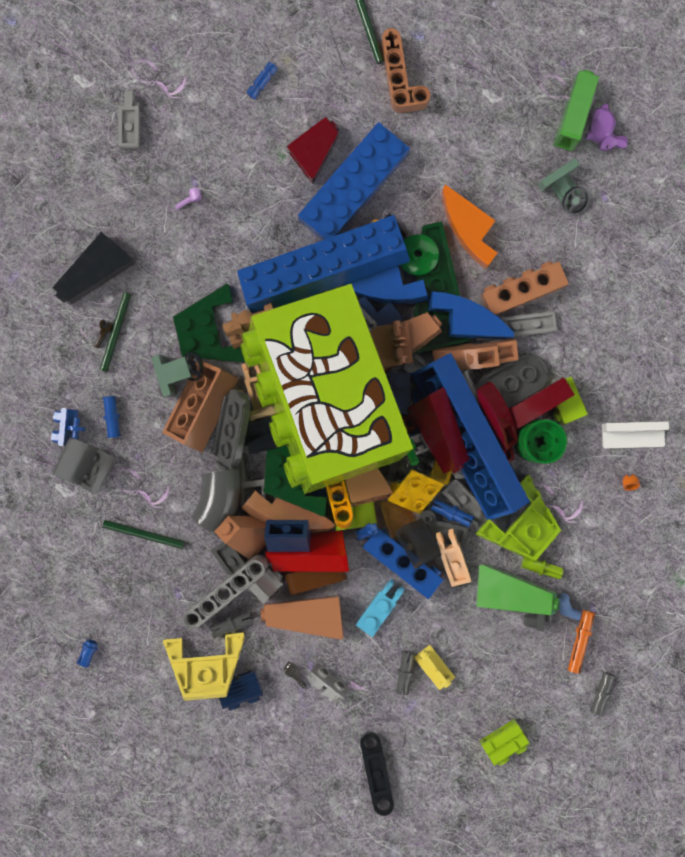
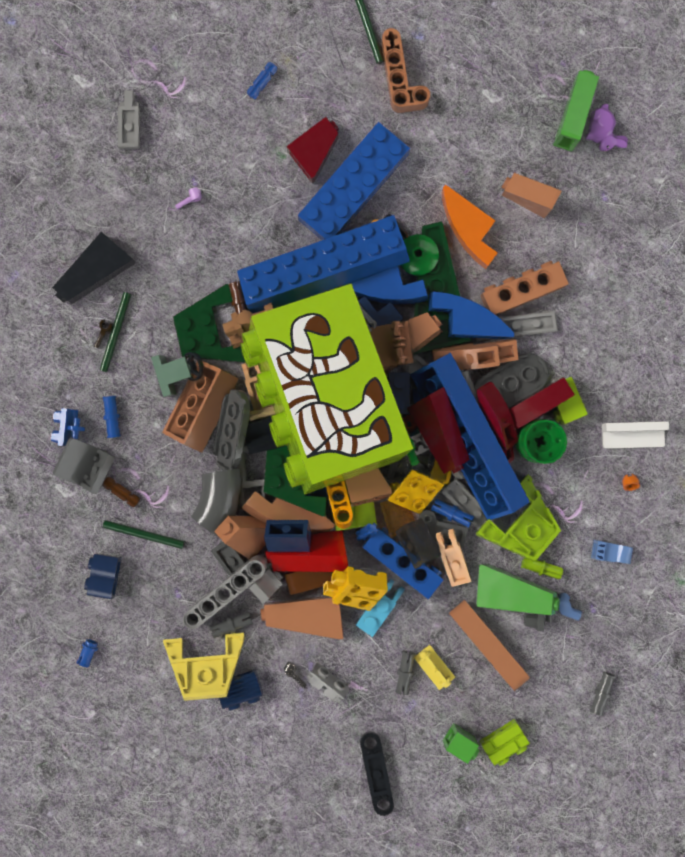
(103, 576): none -> dark blue brick
(121, 492): none -> reddish brown axle
(238, 297): none -> reddish brown pin
(356, 588): none -> yellow hips
(461, 743): none -> bright green brick
(489, 645): none -> nougat beam
(530, 194): none -> nougat slope
(565, 188): sand green piece -> none
(581, 641): orange pin -> none
(611, 552): none -> medium blue leg

